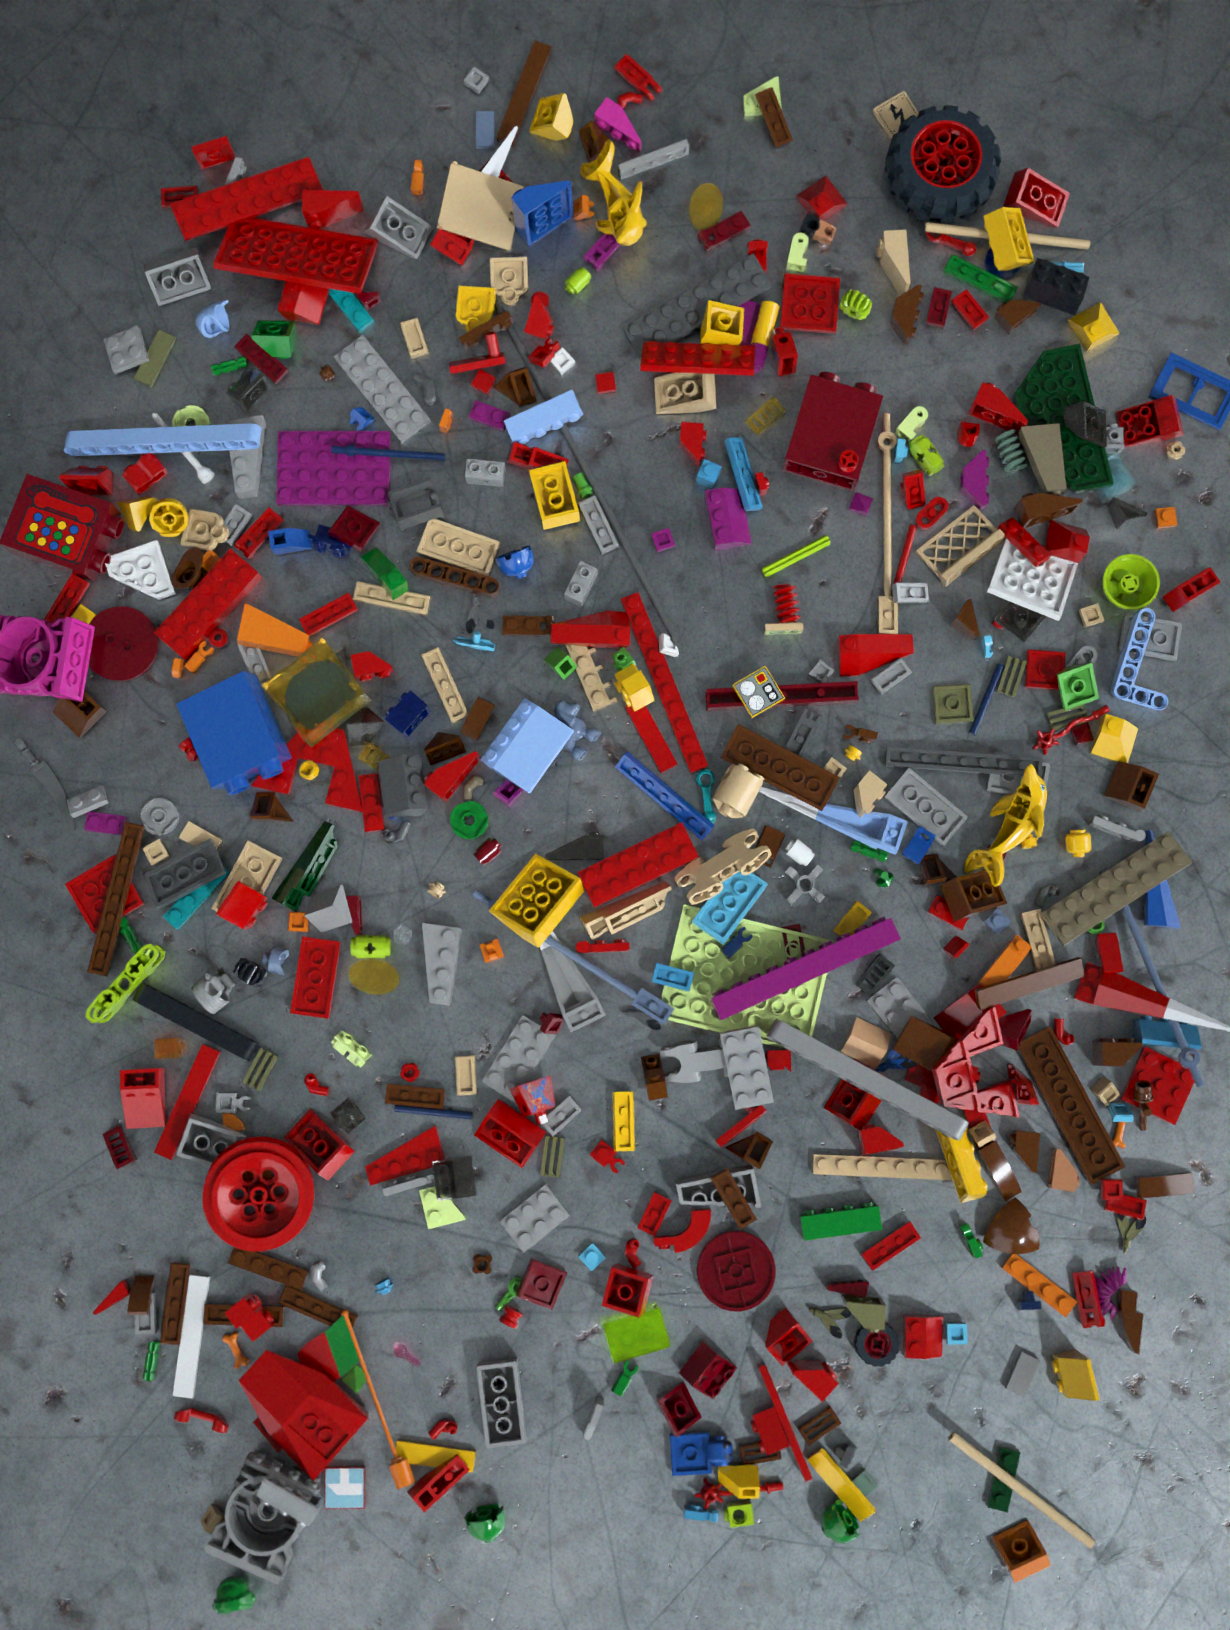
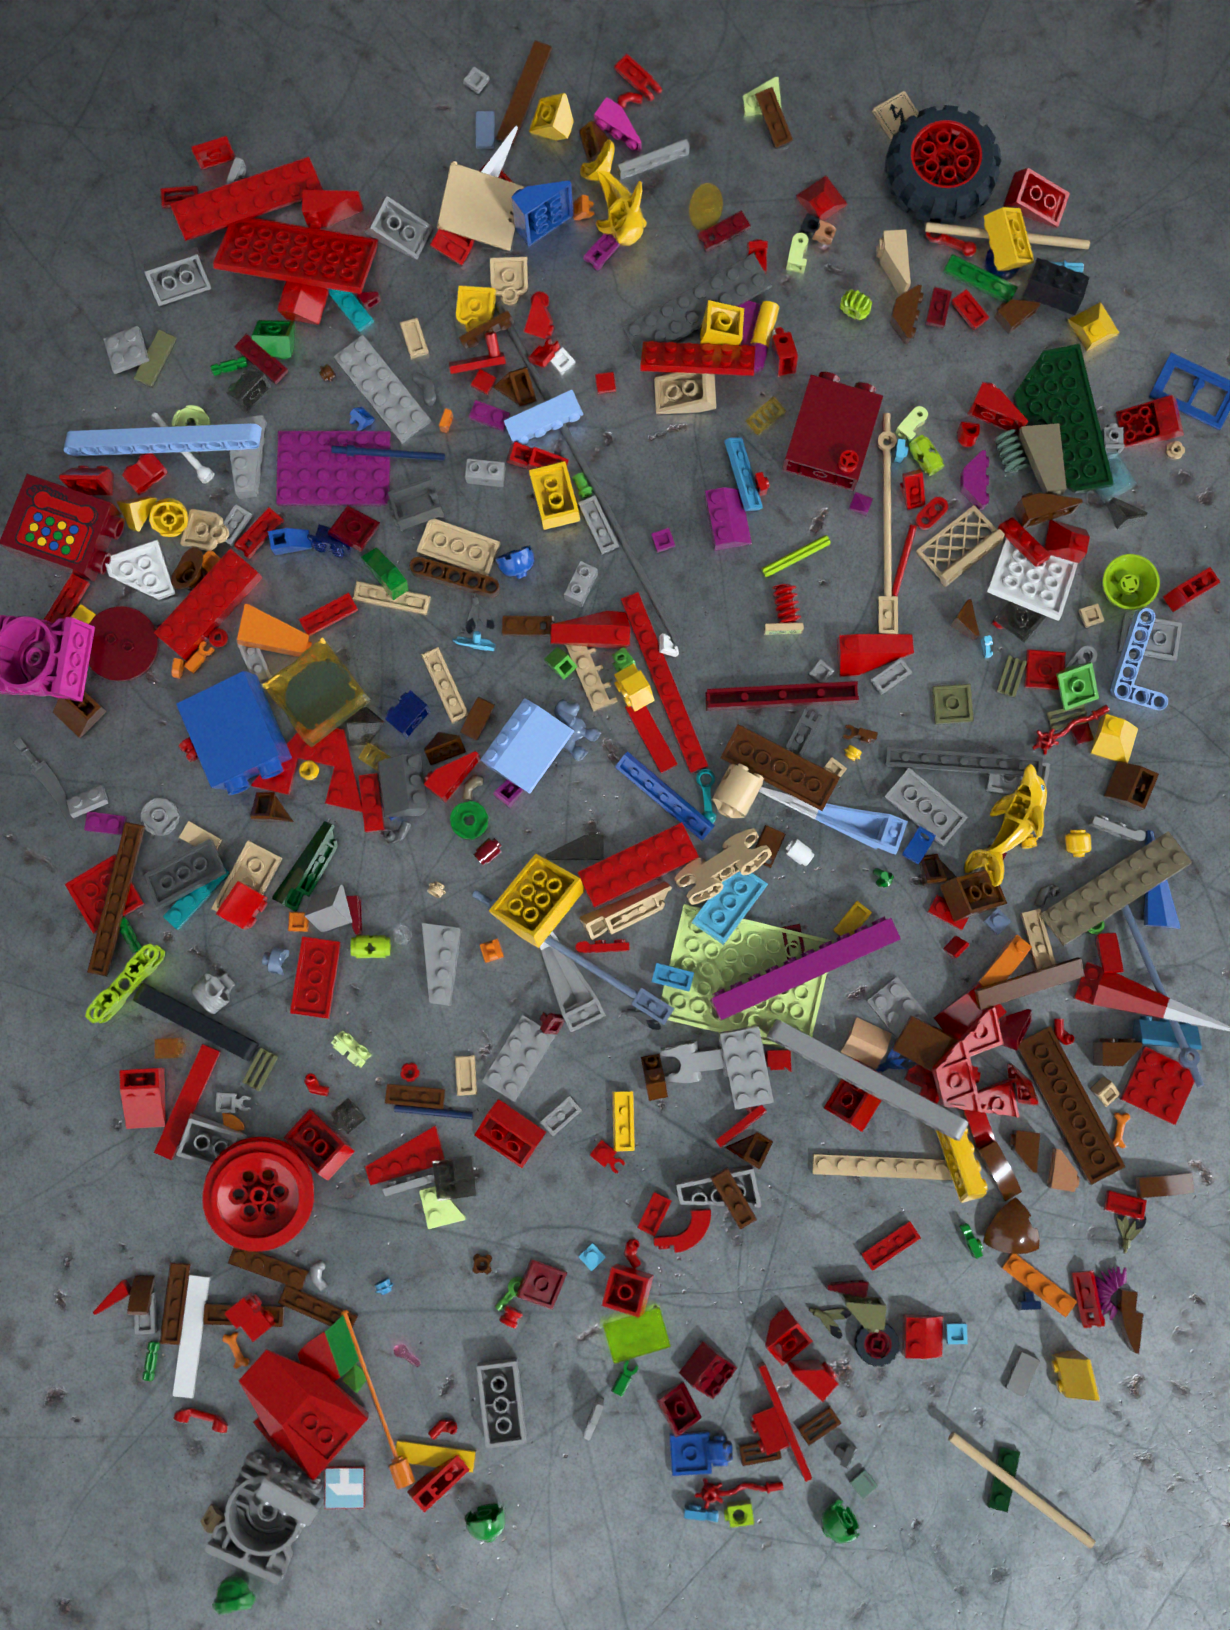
(112, 1150): dark red slope -> none
(156, 852): tan plate -> none
(215, 314): light blue piece -> none
(250, 972): black gear -> none
(369, 665): red slope -> none
(374, 976): clear yellow piece -> none
(417, 180): orange bar -> none
(534, 1218): light grey plate -> none
(535, 1098): torso -> none
(551, 1173): olive tile -> none
(577, 281): lime brick -> none
(691, 440): red slope -> none
(708, 474): dark azure brick -> none
(735, 944): dark blue bar -> none
(736, 1271): dark red plate -> none
(740, 1480): yellow slope -> none
(758, 692): tile -> none
(796, 877): light grey pin -> none
(810, 303): red plate -> none
(840, 1222): green brick -> none
(841, 1484): yellow tile -> none
(867, 791): tan slope -> none
(869, 851): green axle -> none
(877, 1140): red slope -> none
(885, 973): pearl dark grey slope -> none
(910, 592): light grey plate -> none
(982, 1133): tan tile -> none
(986, 699): dark blue bar -> none
(1021, 1551): orange slope -> none
(1087, 422): clear smoke slope -> none
(1112, 1189): red tile -> none
(1120, 1112): medium azure tile -> none
(1143, 1095): reddish brown piece -> none
(1165, 517): orange plate -> none

